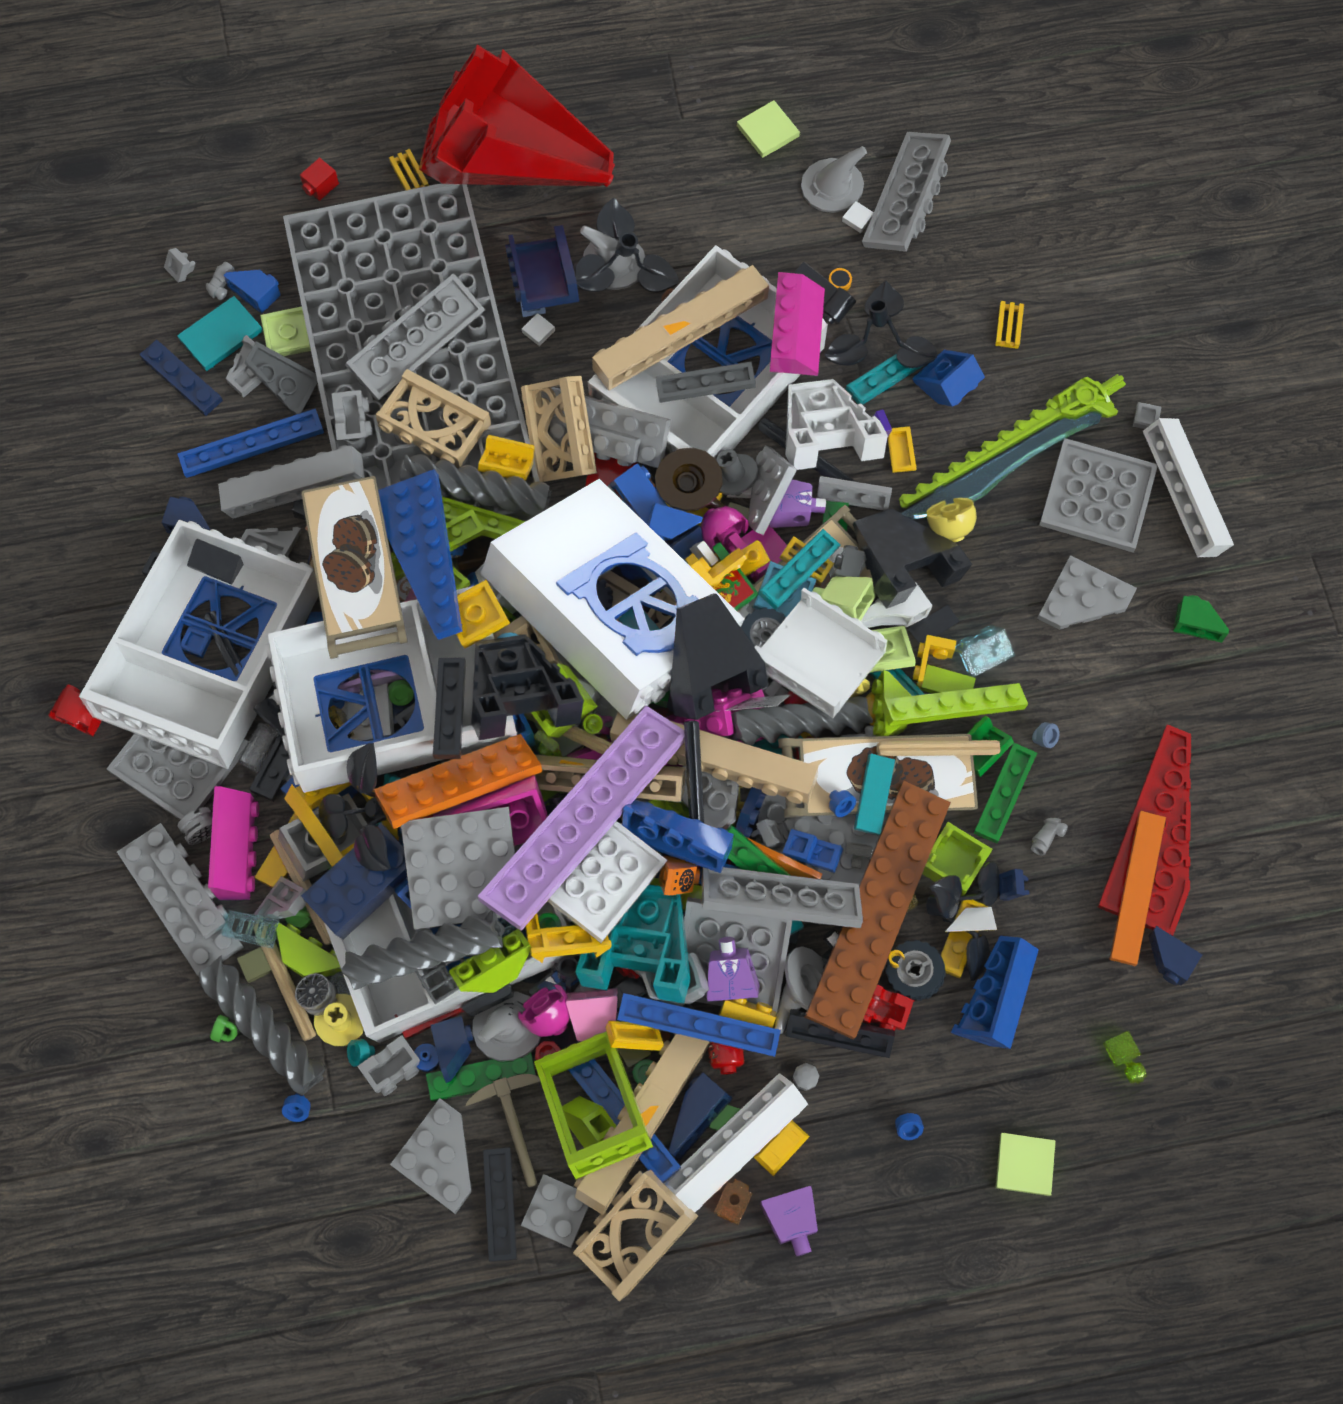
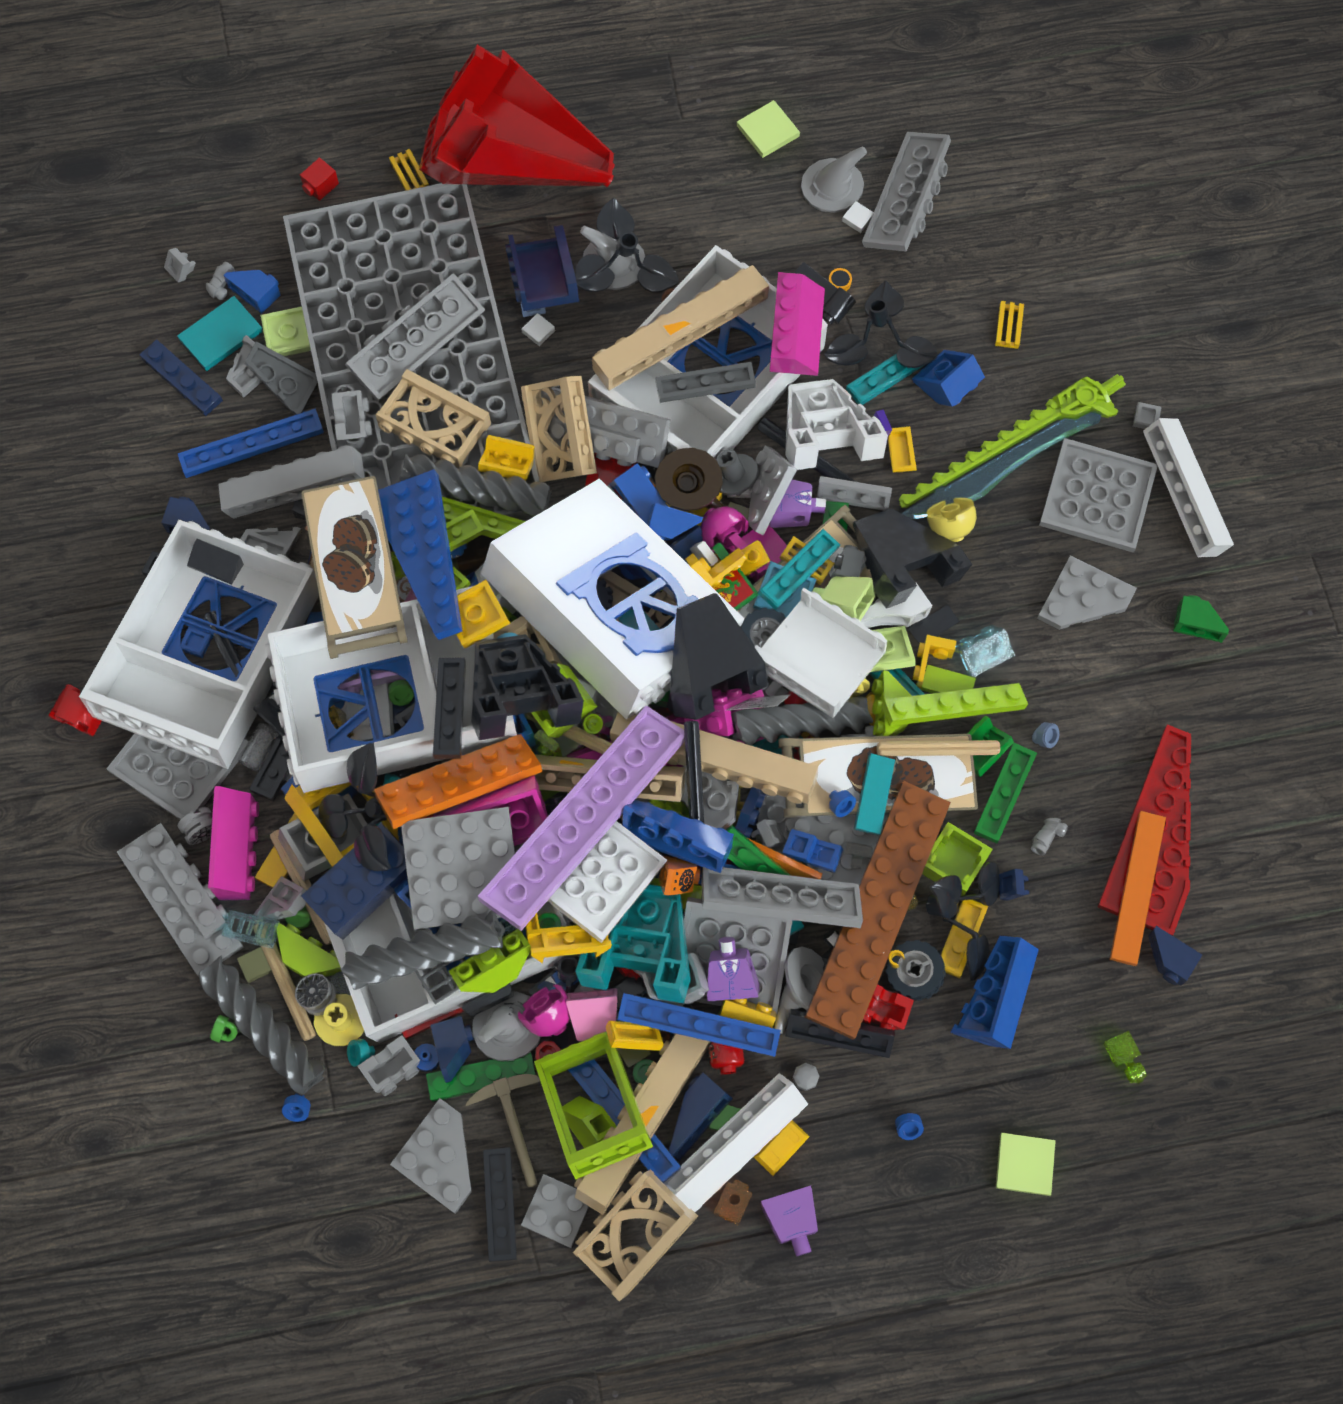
(974, 920): white sticker -> none

